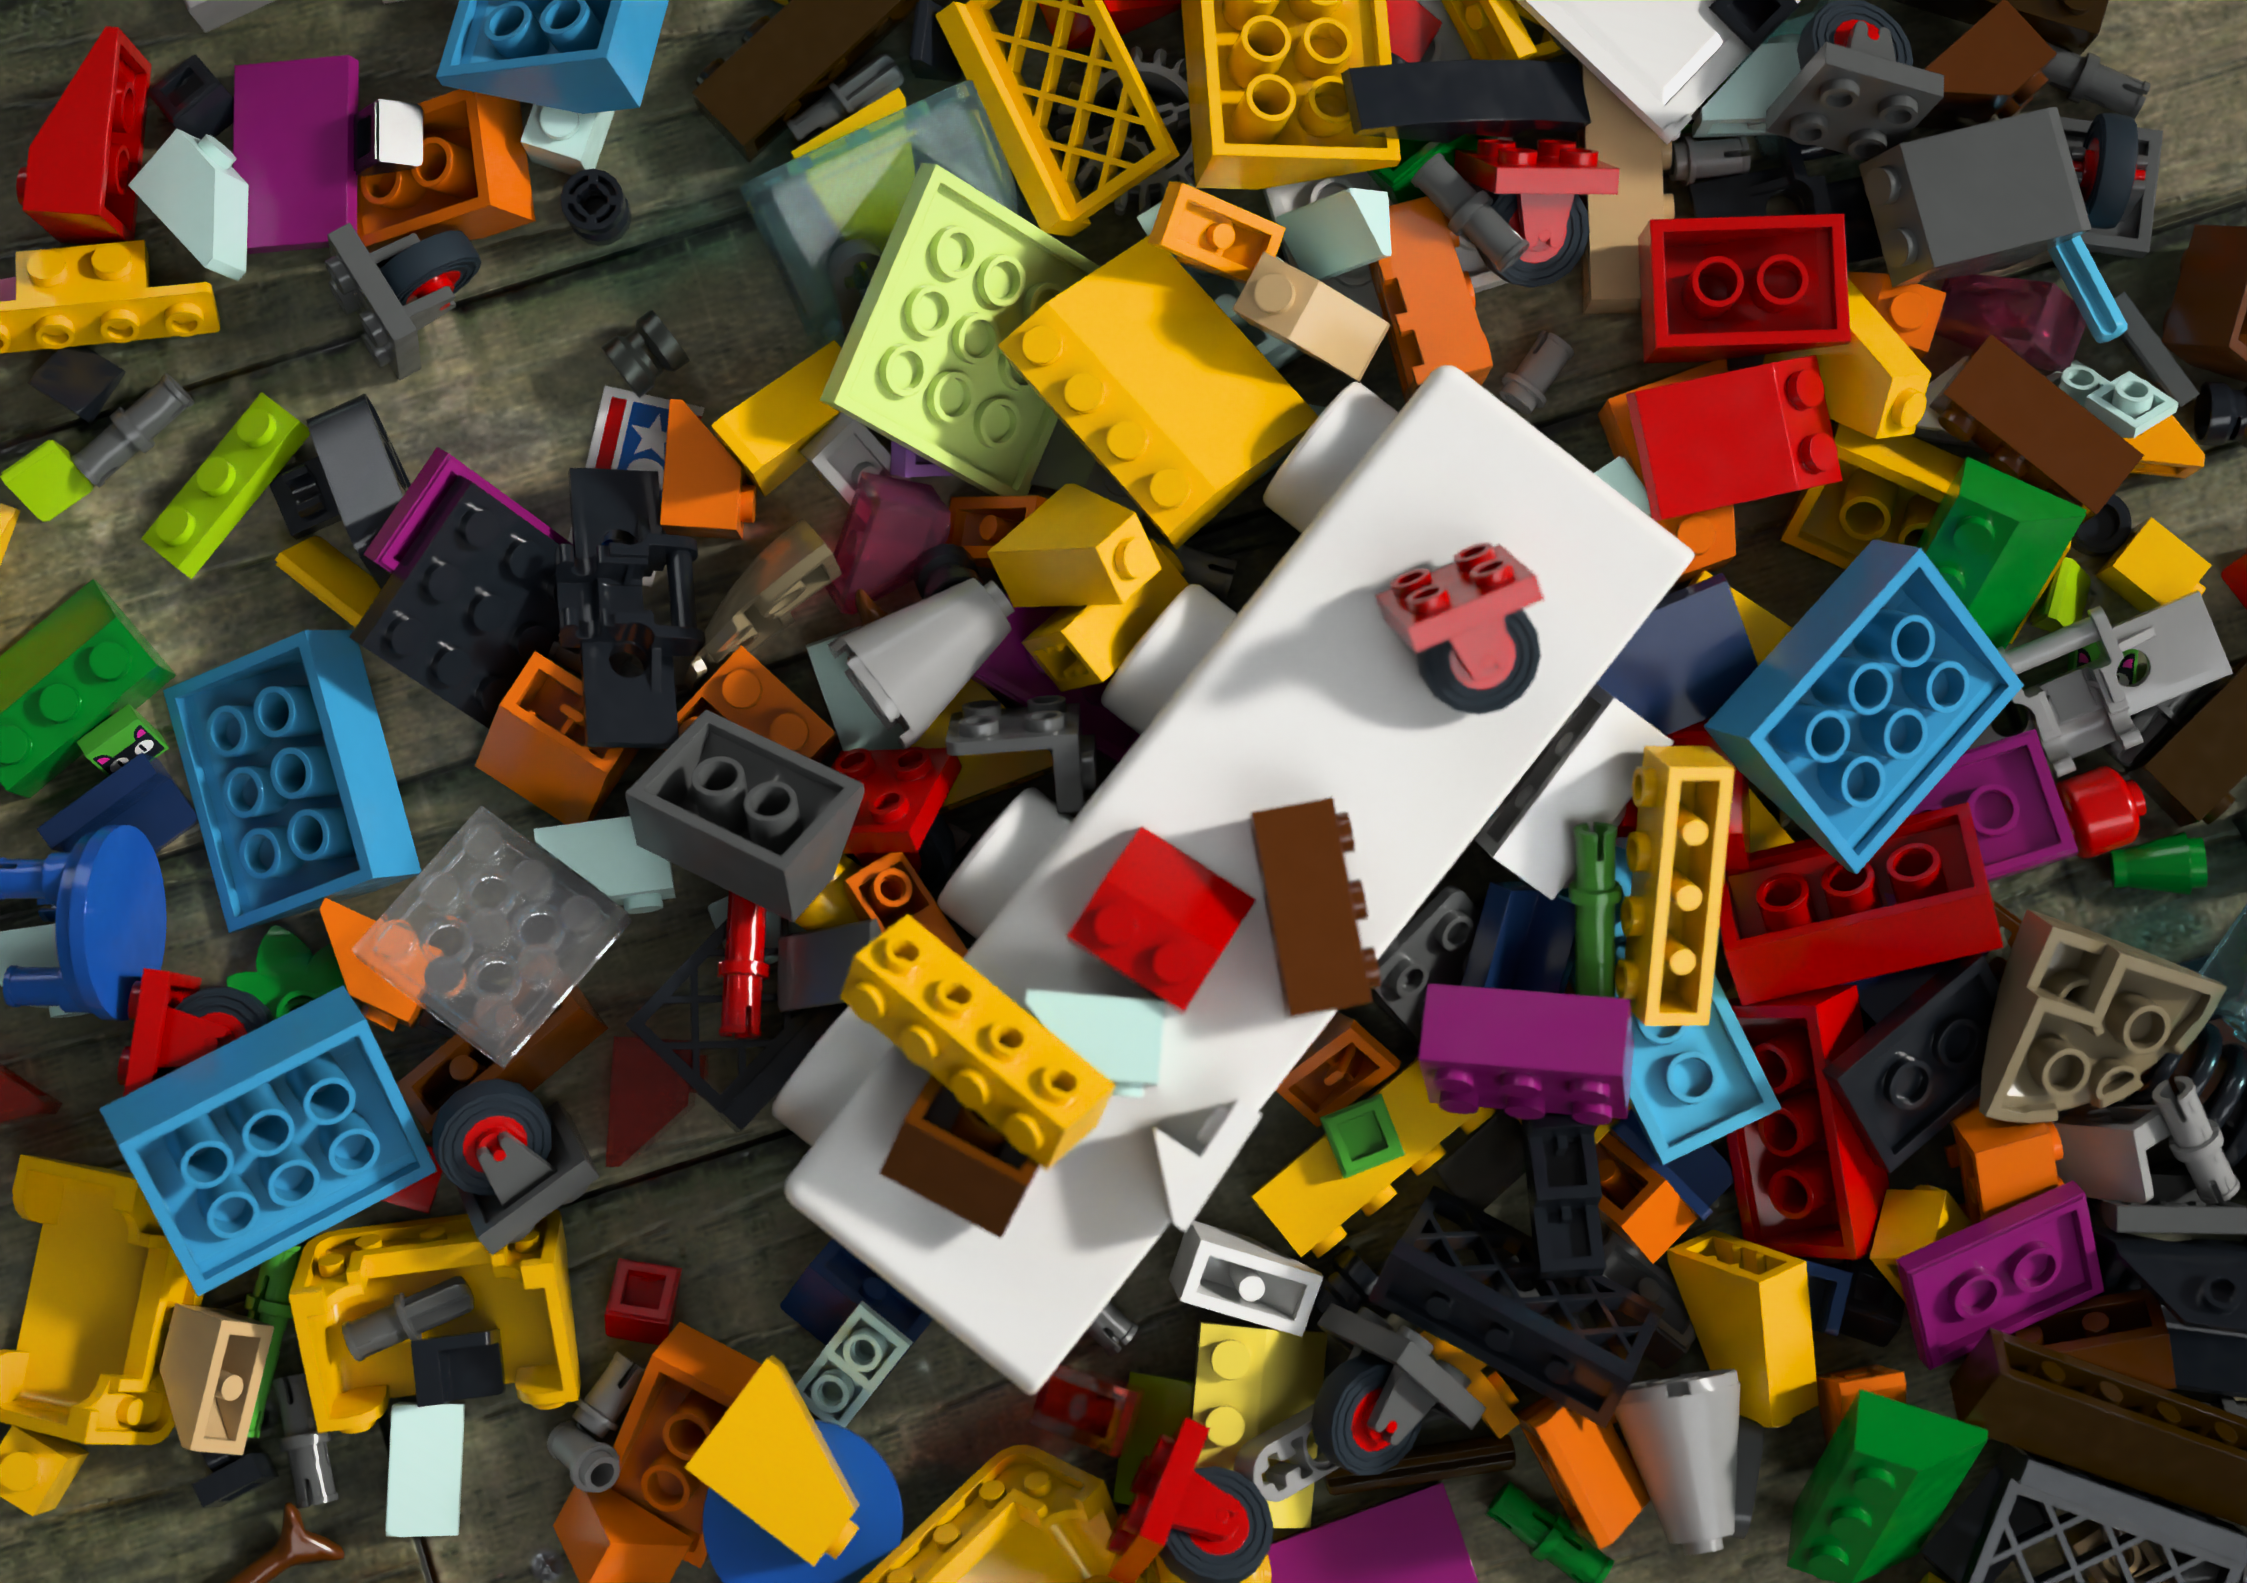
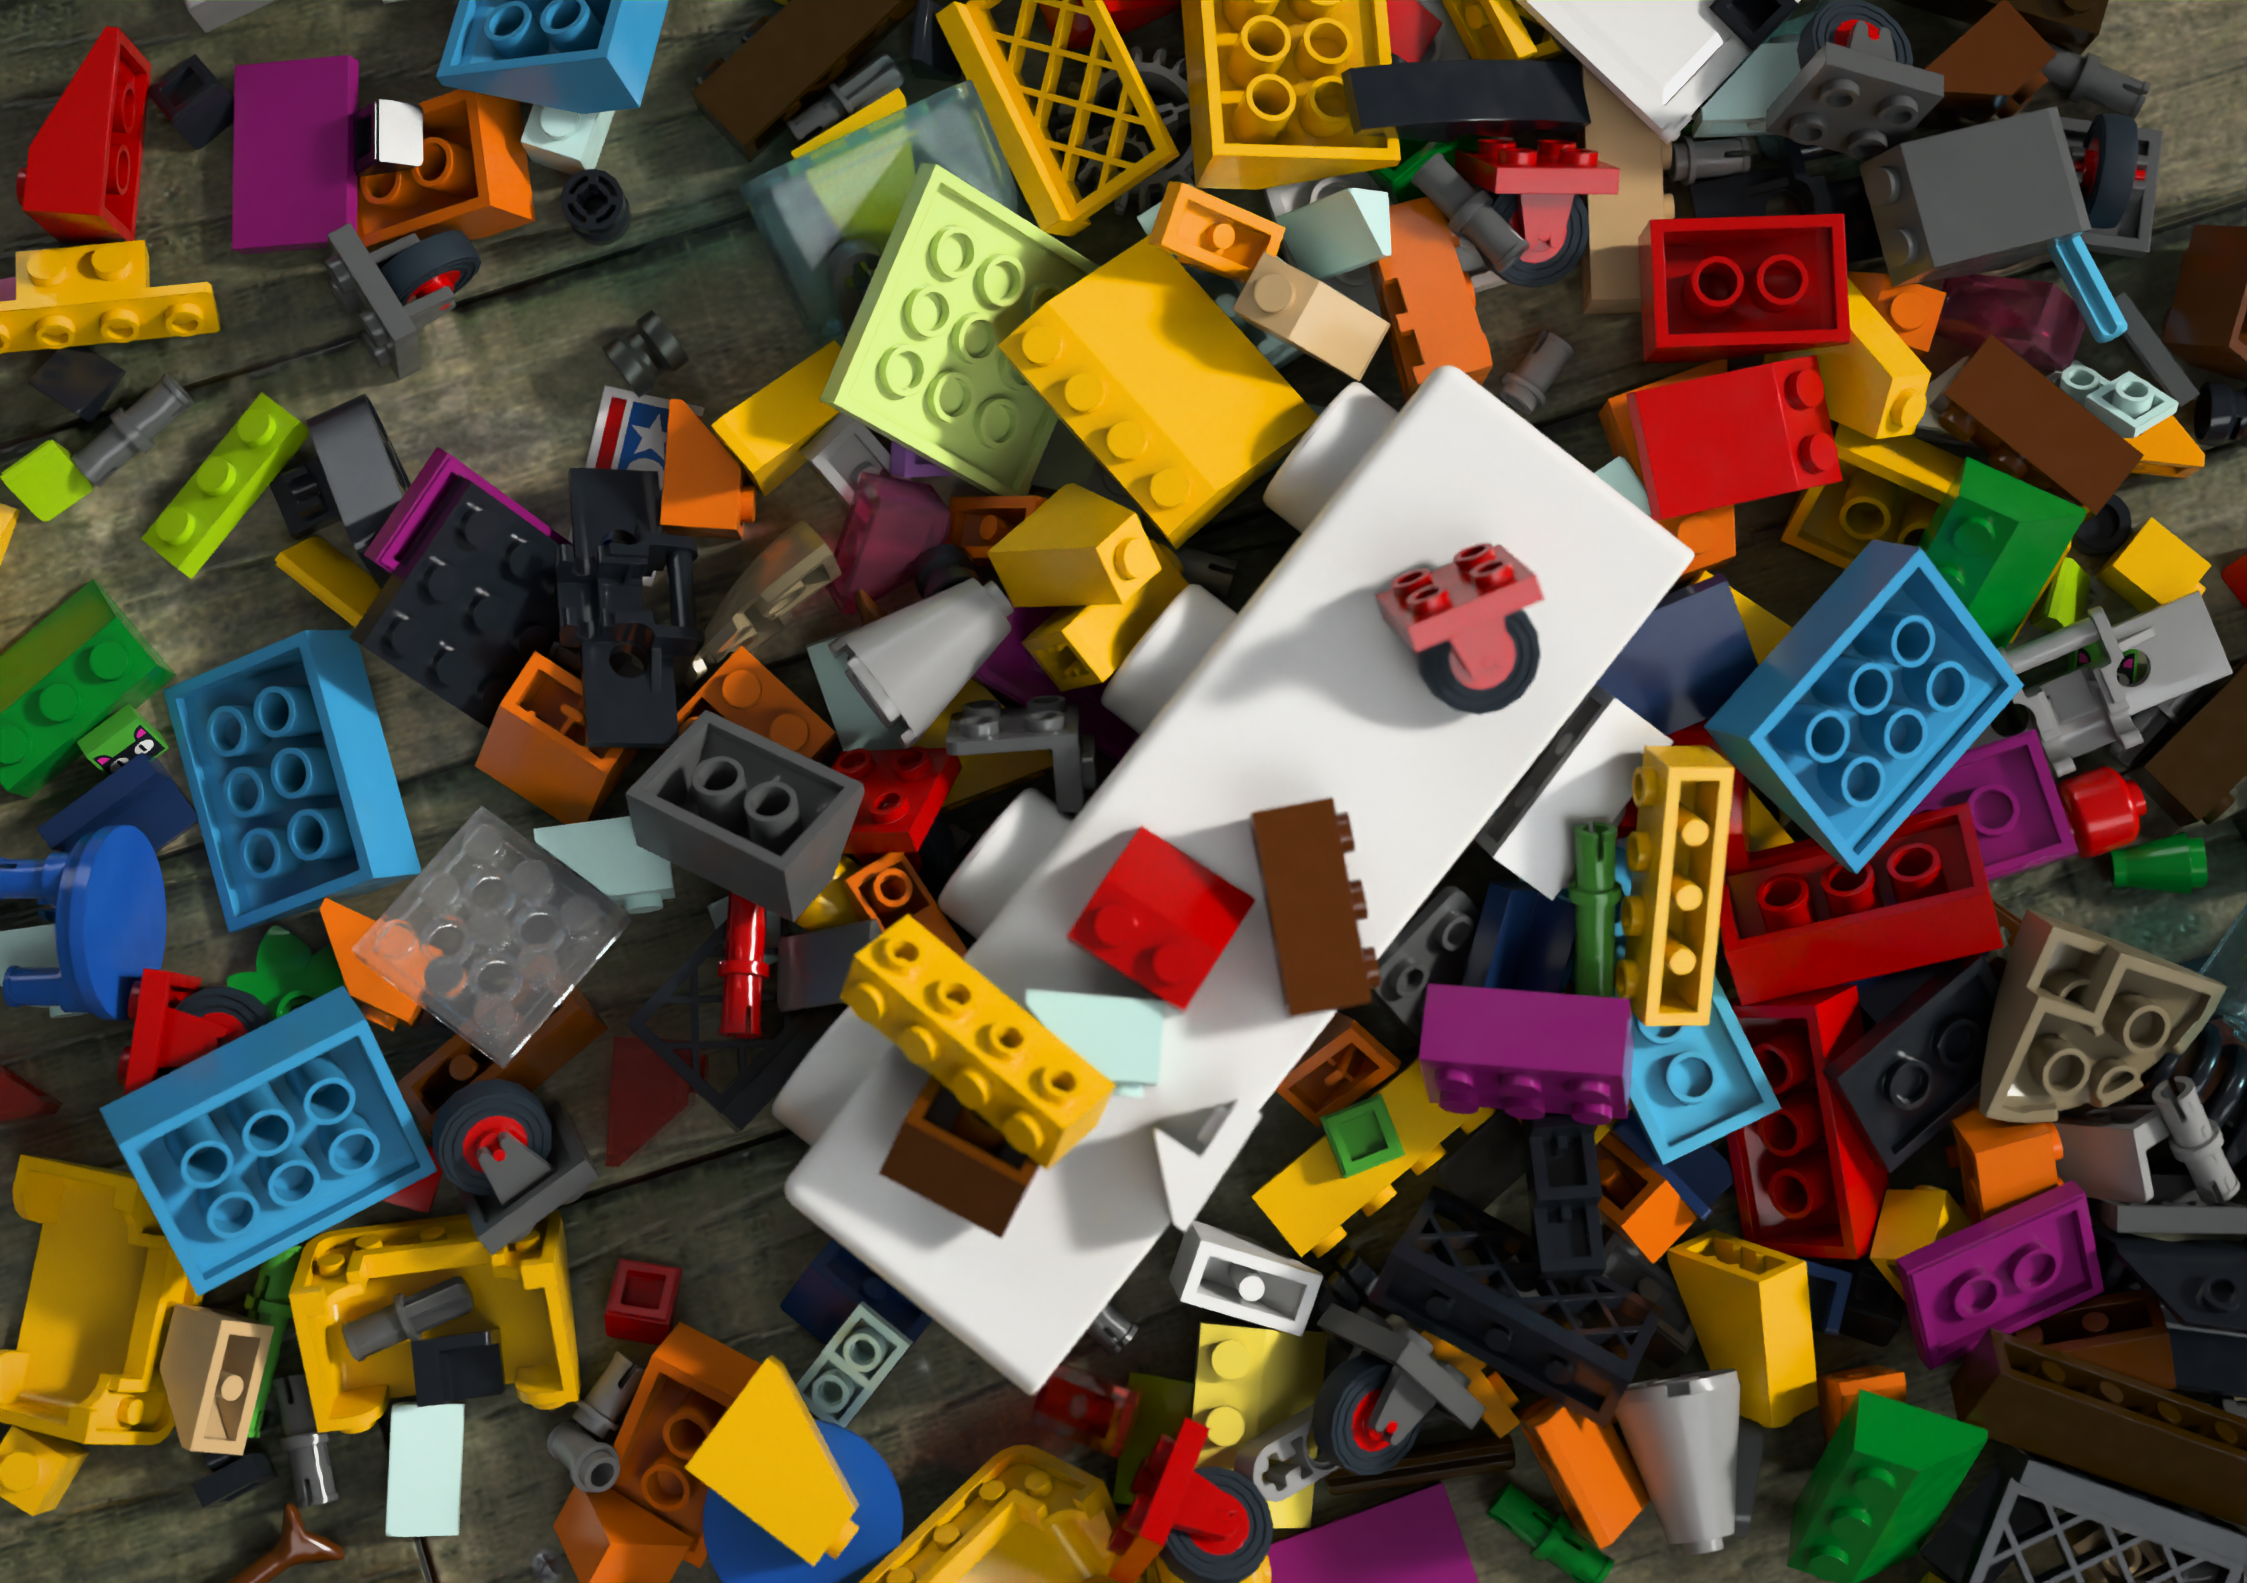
(199, 200): light aqua slope -> none

